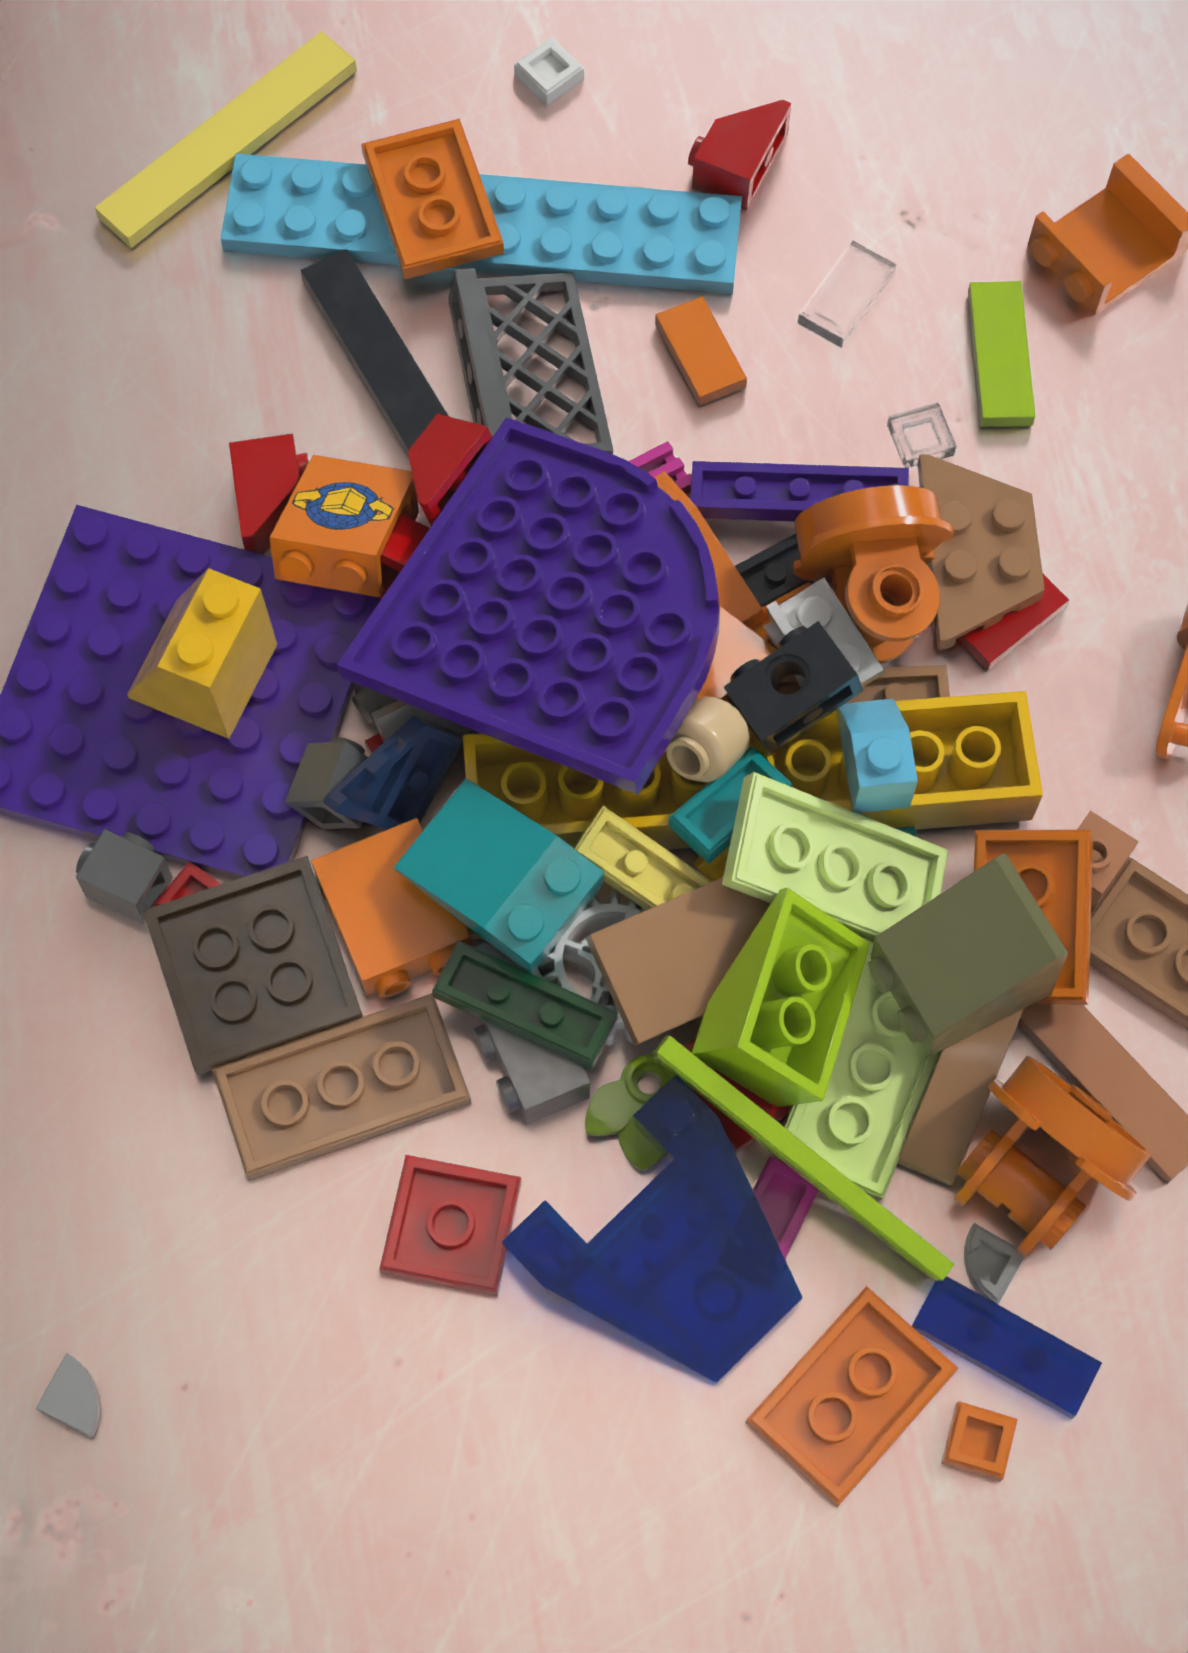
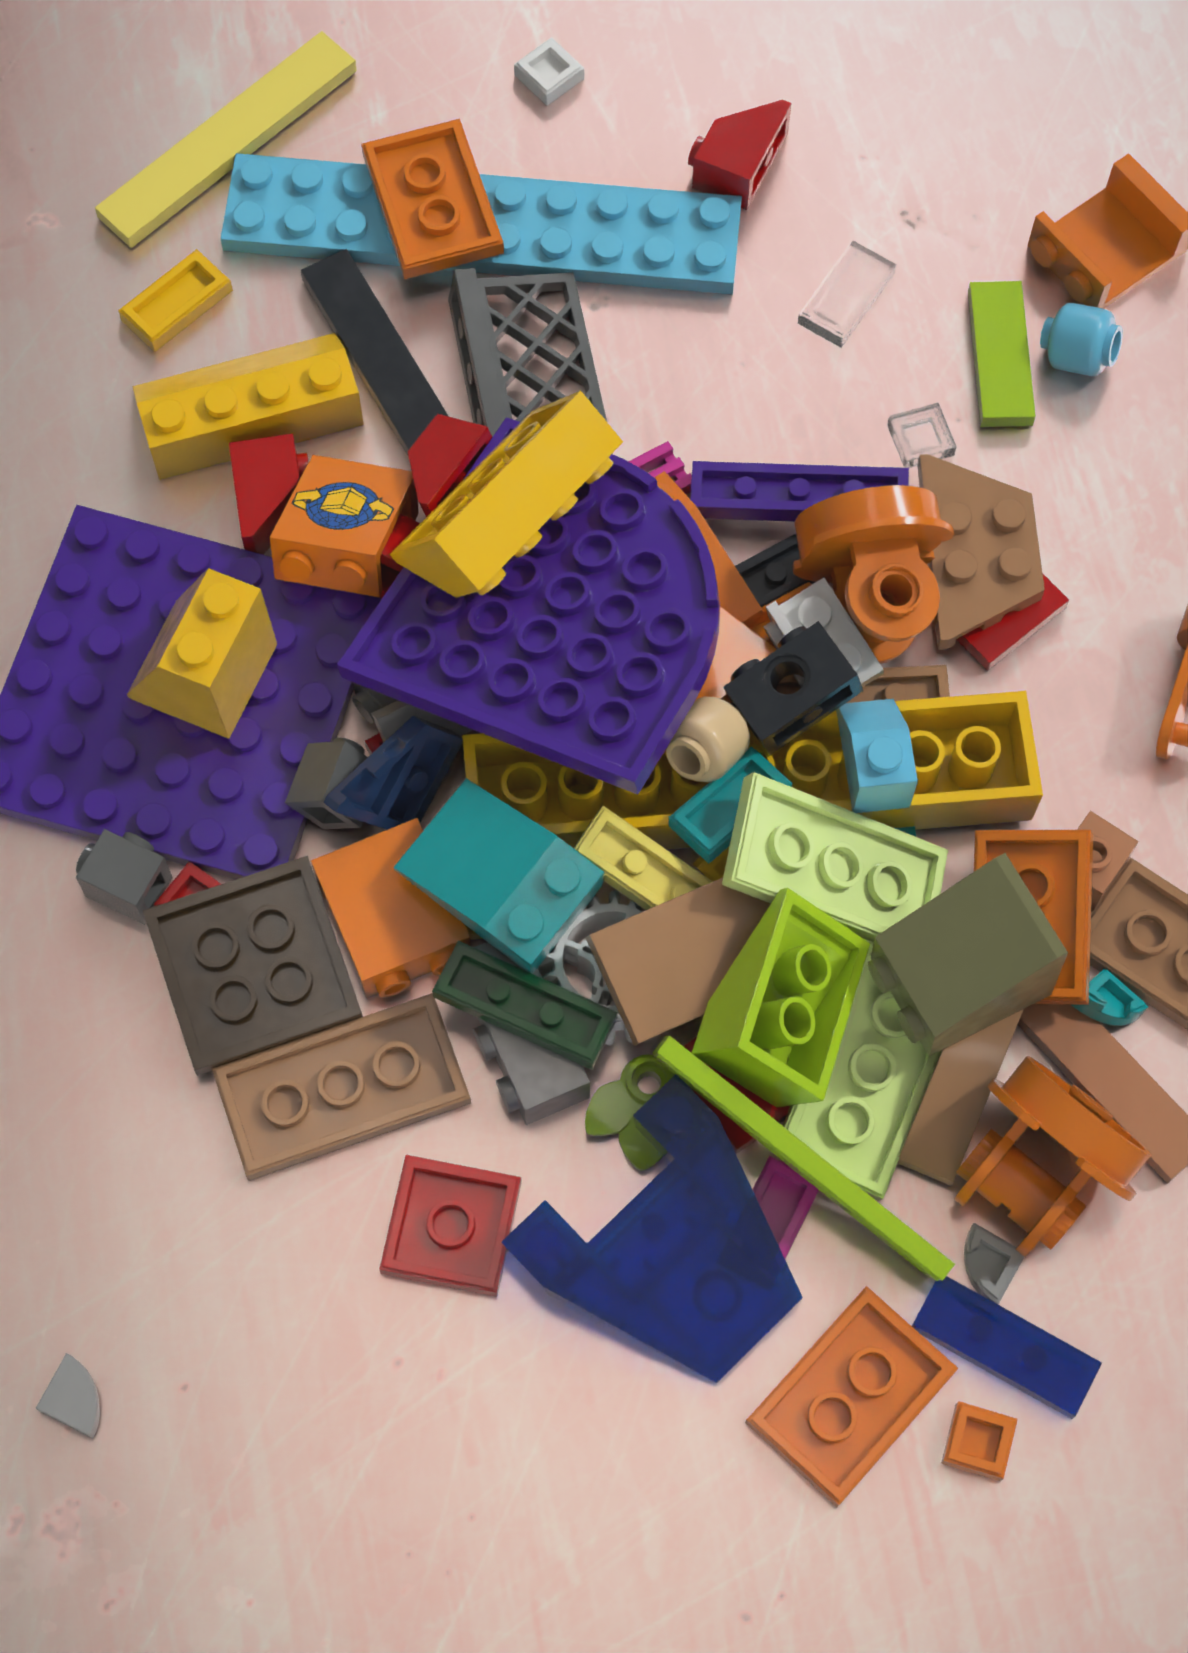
(175, 300): none -> yellow tile
(271, 393): none -> yellow slope
(510, 497): none -> yellow slope
(701, 351): orange tile -> none
(1082, 339): none -> medium azure head
(1112, 1001): none -> teal tile

